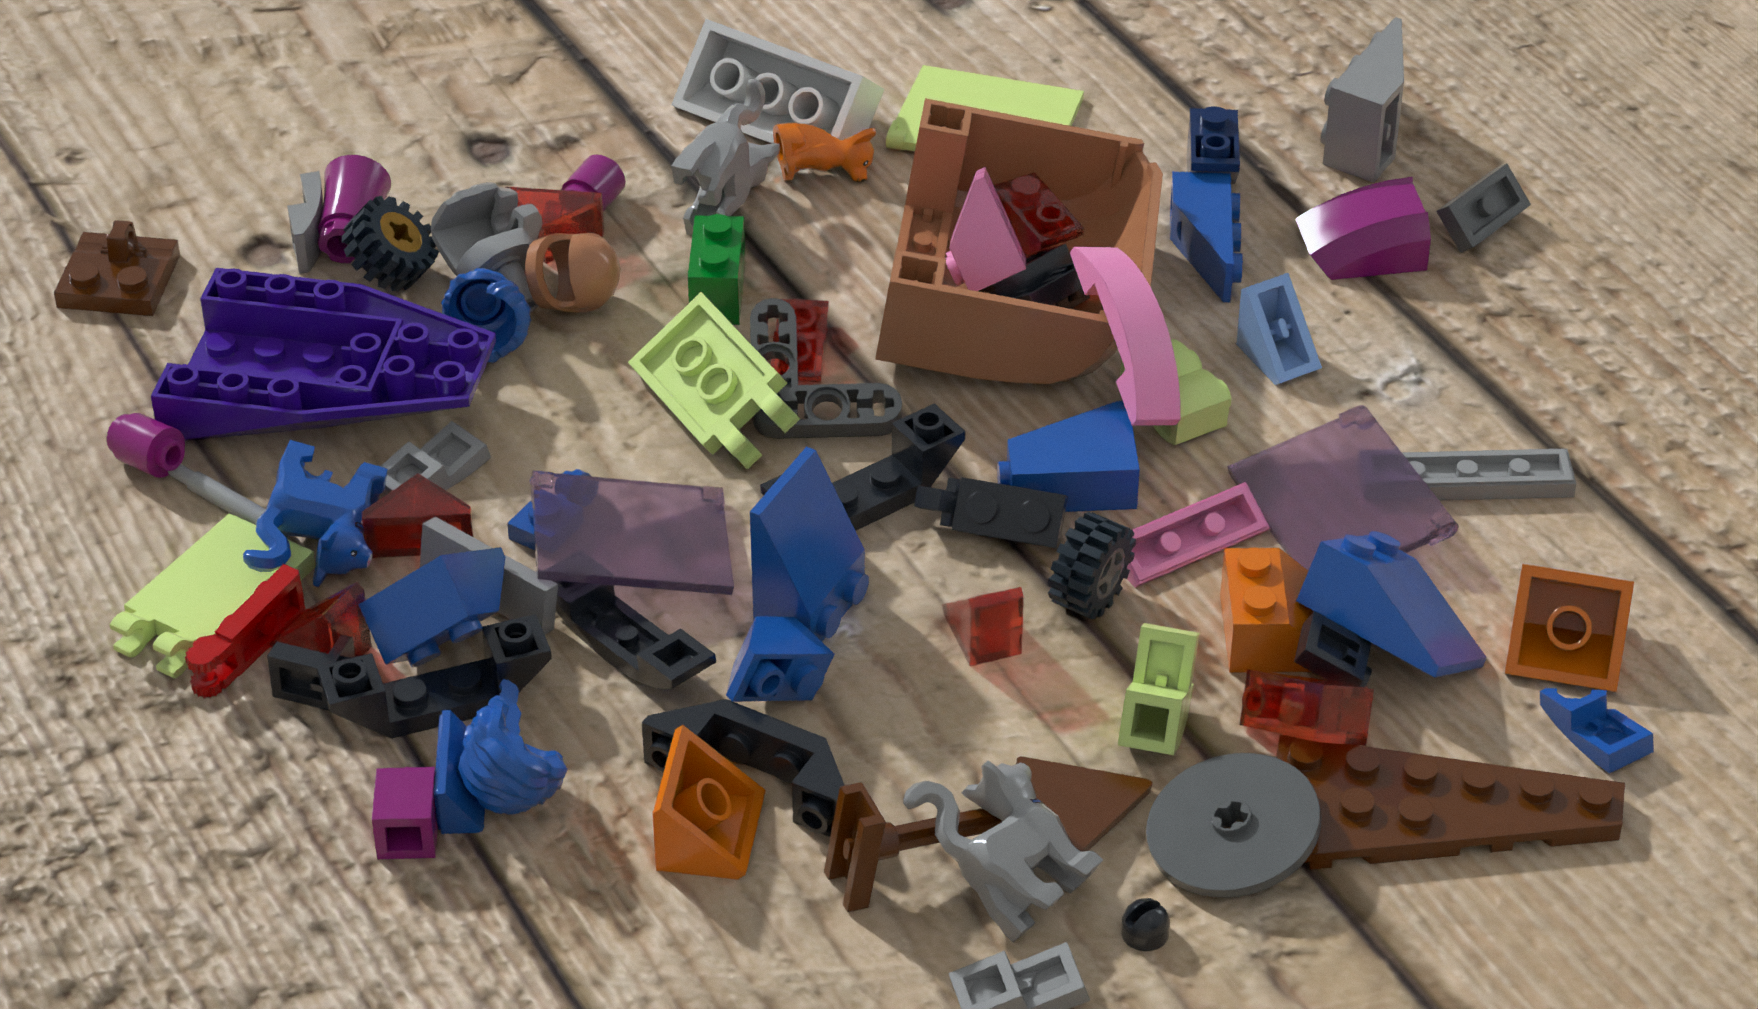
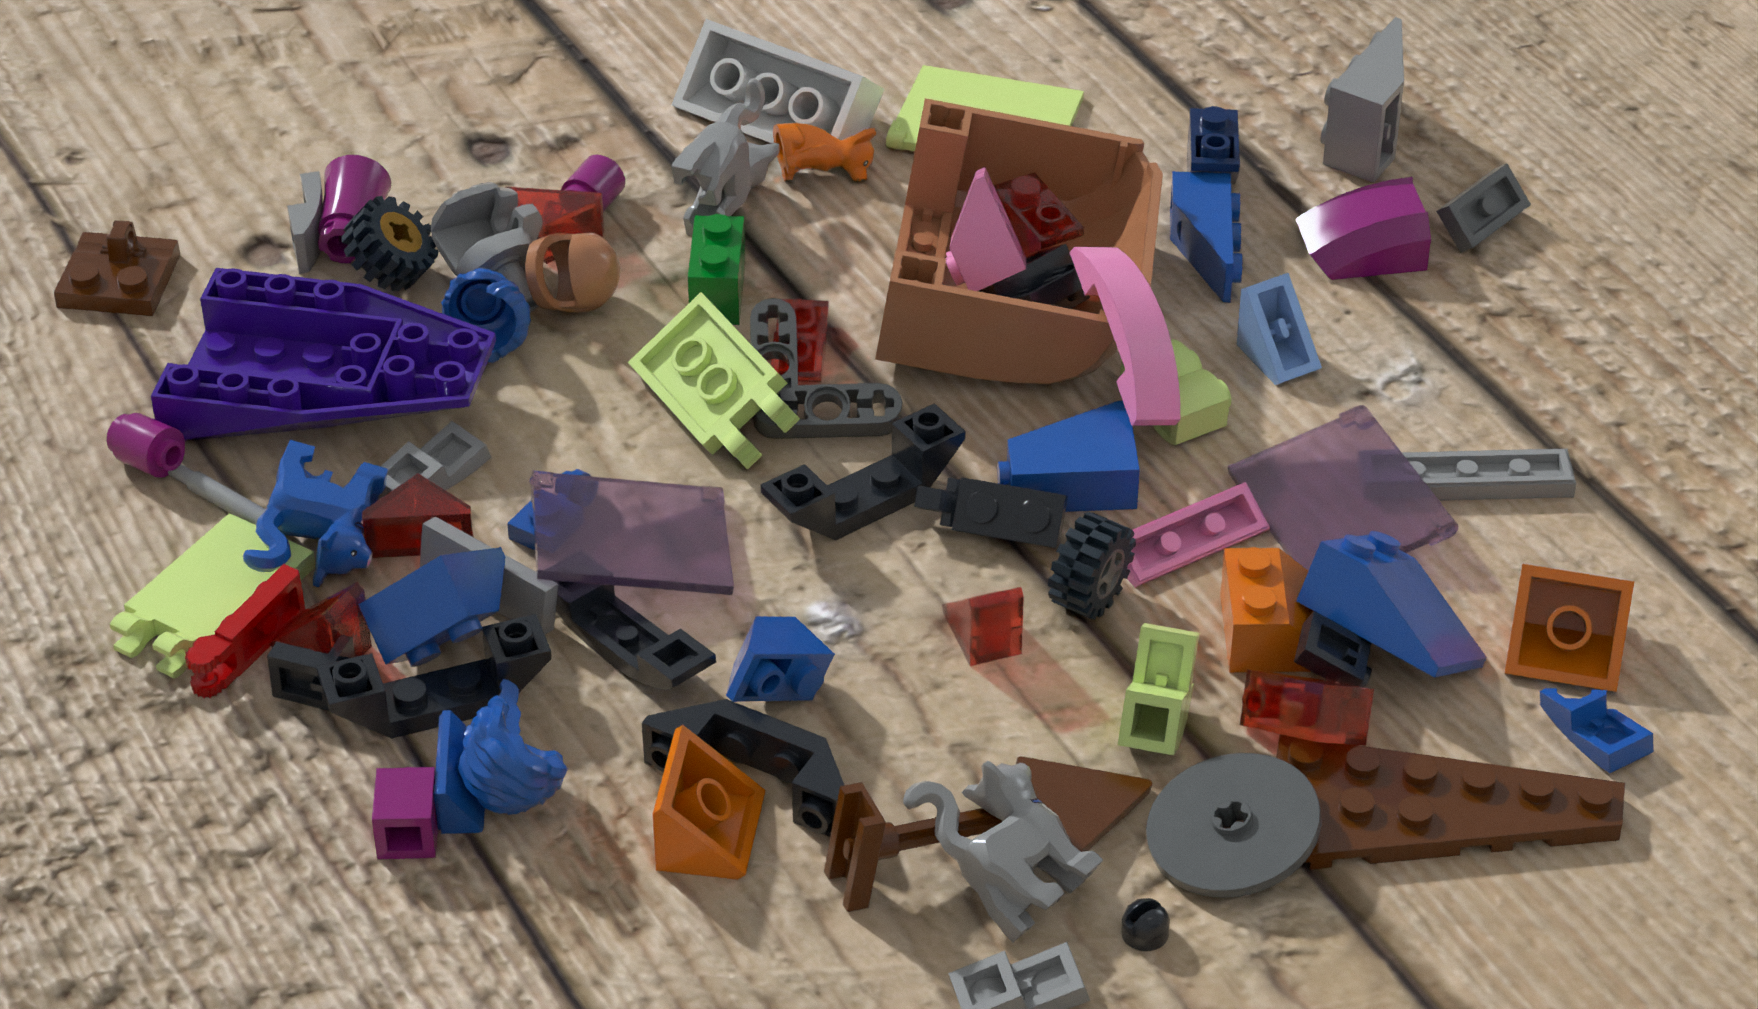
(805, 550): blue slope -> none

